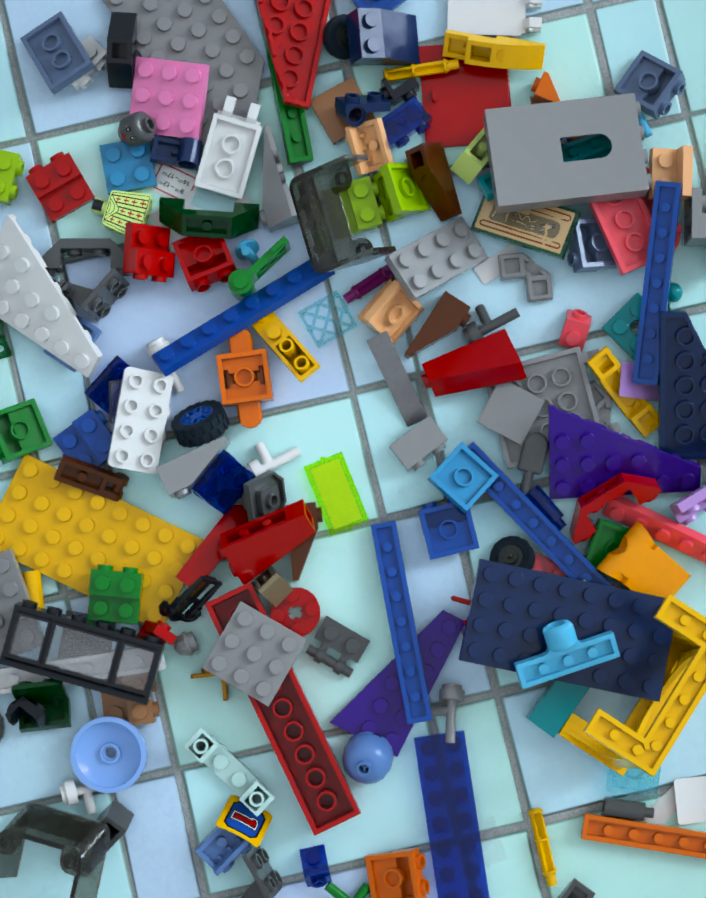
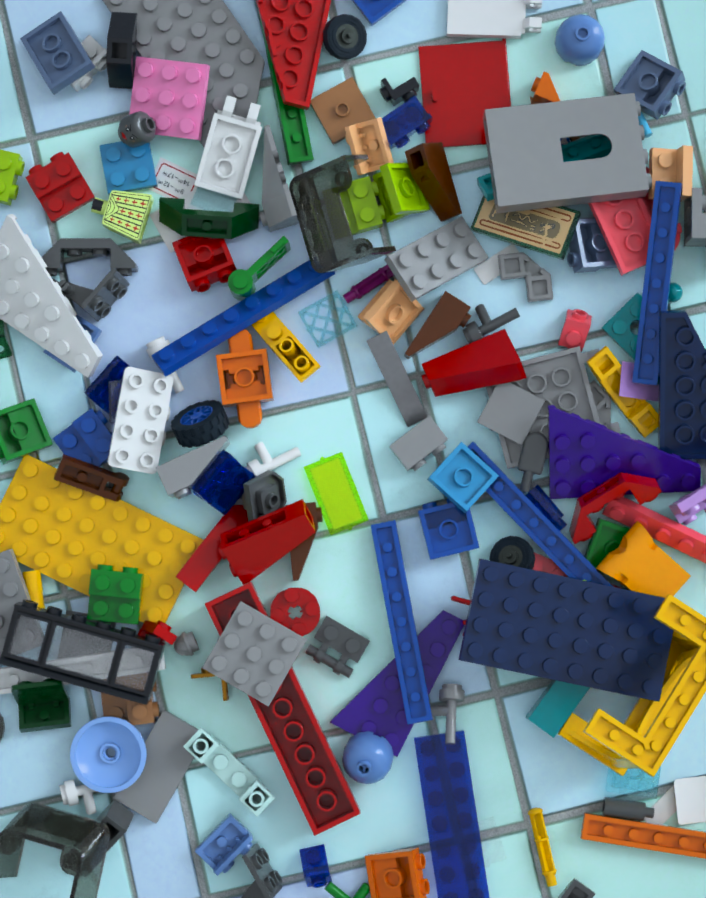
(33, 711): black bracket -> none
(148, 252): red plate -> none
(163, 769): none -> light grey tile
(178, 153): dark blue plate -> none
(189, 596): black piece -> none
(242, 822): sticker -> none
(247, 250): medium azure plate -> none
(272, 586): dark tan slope -> none
(361, 106): dark blue plate -> none
(382, 37): dark blue slope -> none
(419, 70): yellow piece -> none
(472, 159): yellowish green slope -> none
(494, 52): yellow slope -> none
(565, 654): medium azure plate -> none
(579, 40): none -> medium blue cylinder

